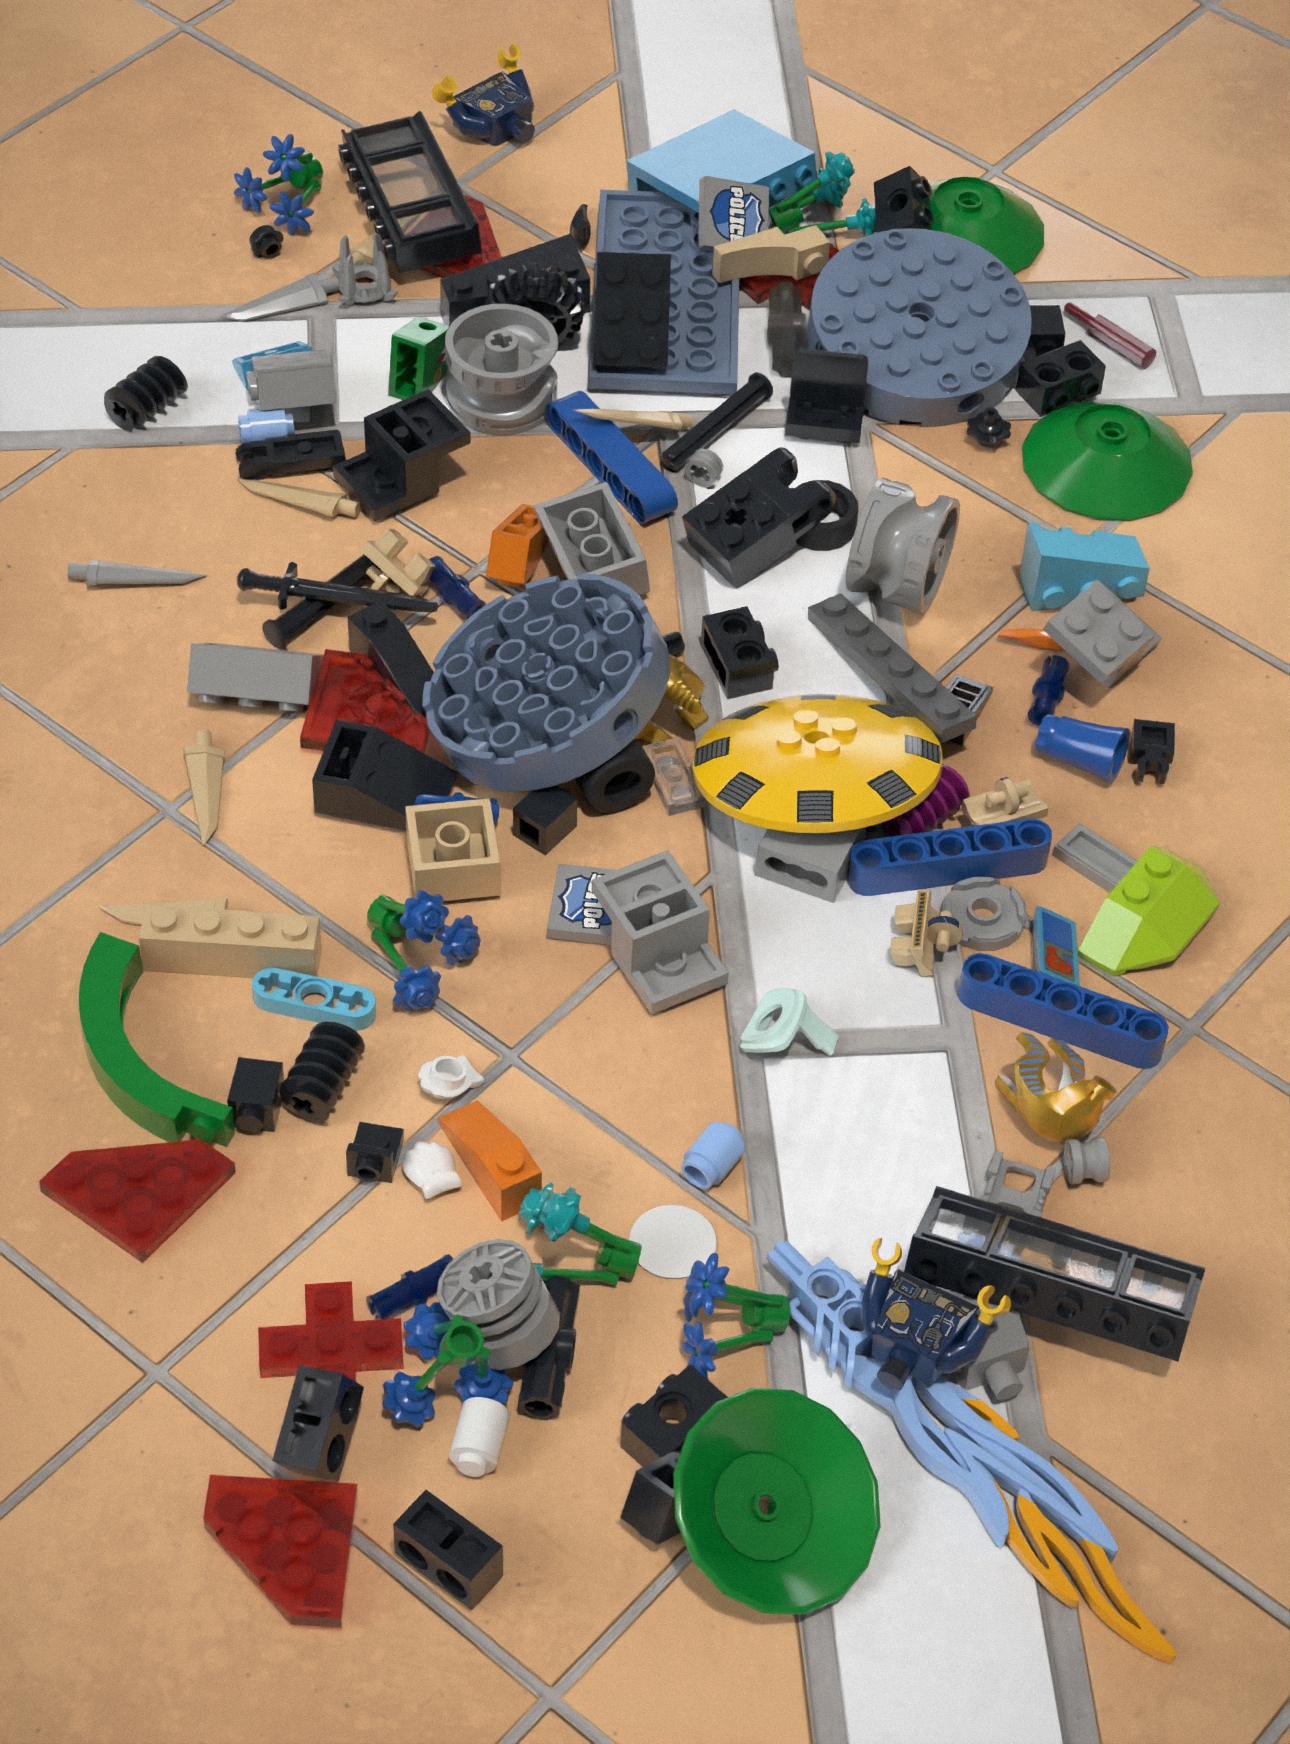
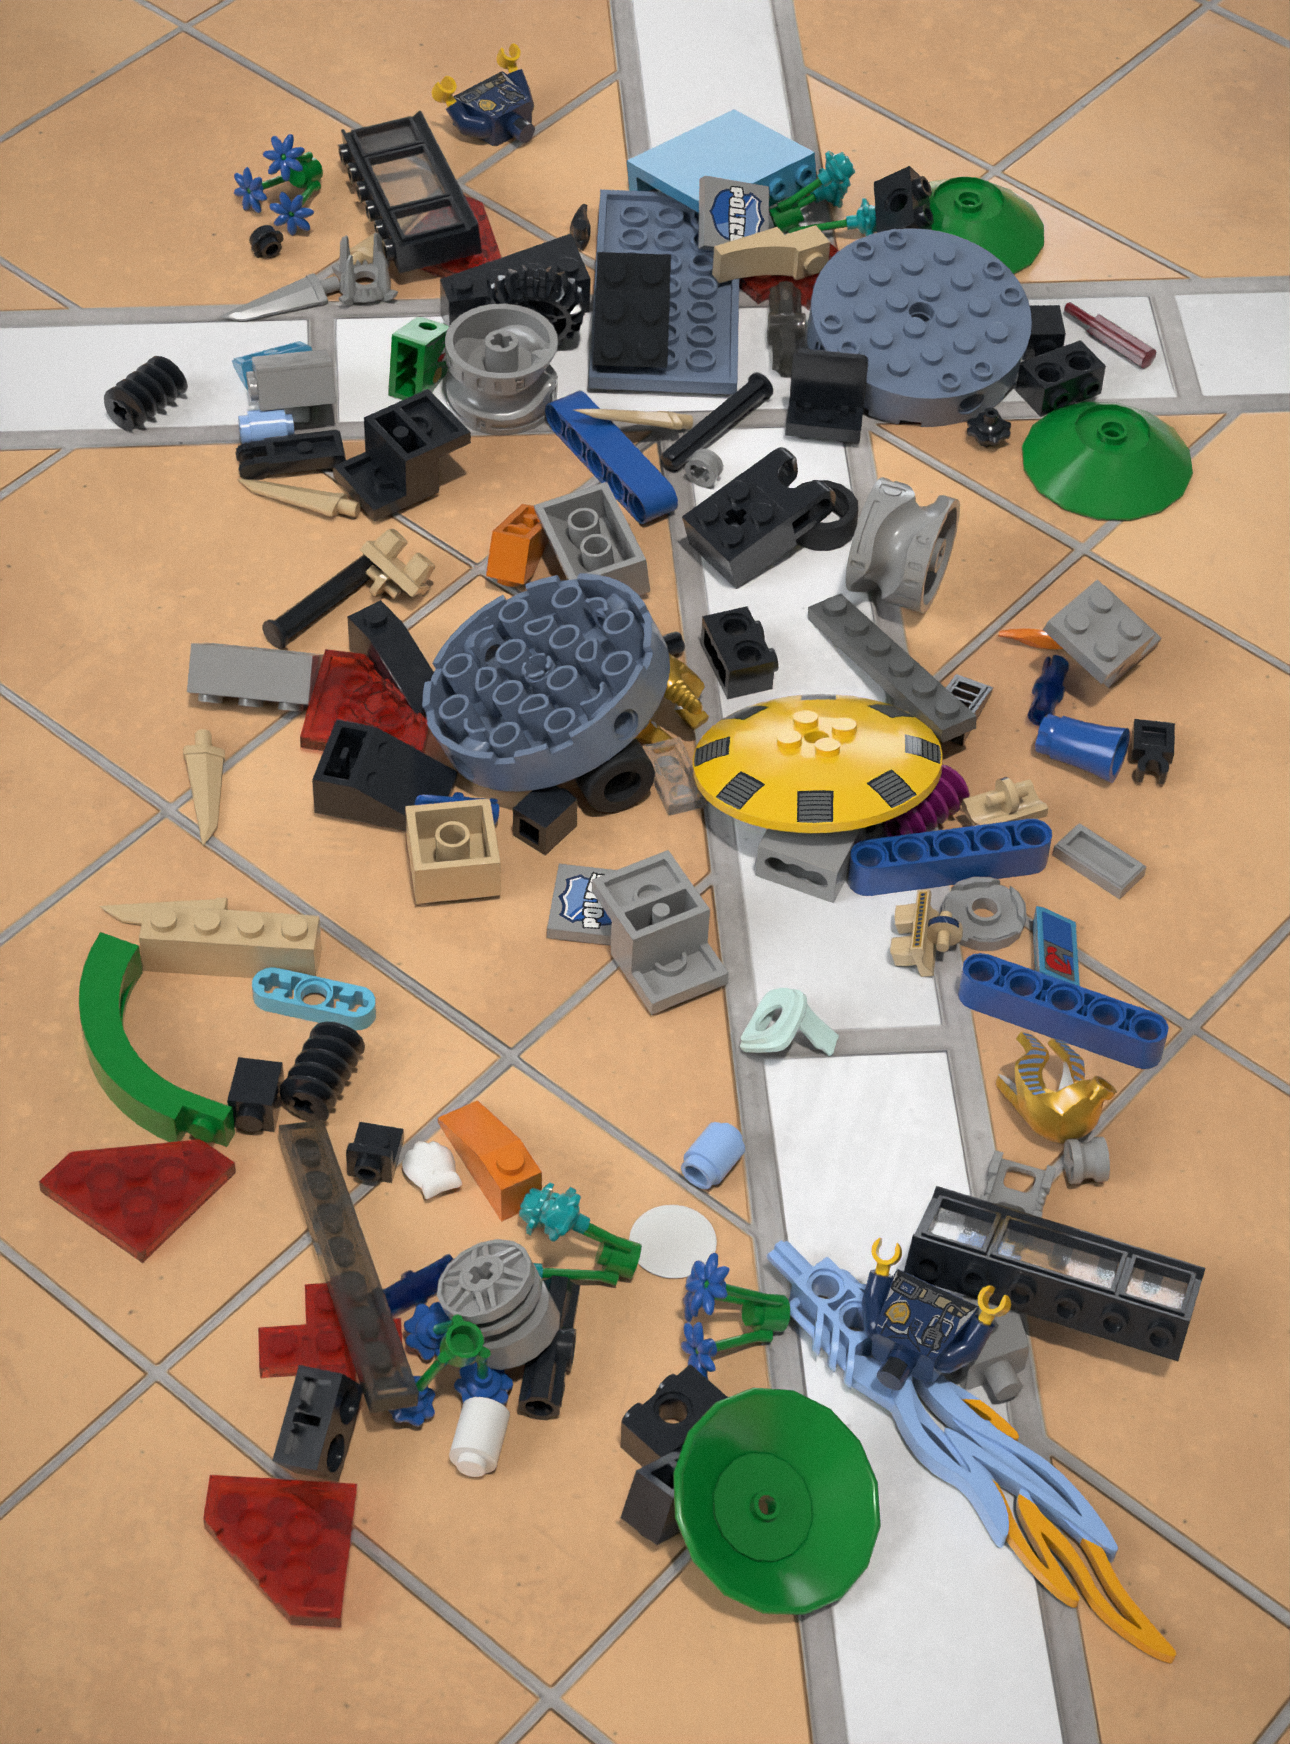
(116, 573): light grey bar -> none
(293, 586): black sword -> none
(348, 1268): none -> clear smoke plate
(420, 920): blue plant -> none
(448, 1077): white animal -> none
(448, 1549): black brick -> none
(454, 588): clear blue pin -> none
(1064, 564): medium azure wedge -> none
(1150, 914): lime wedge -> none

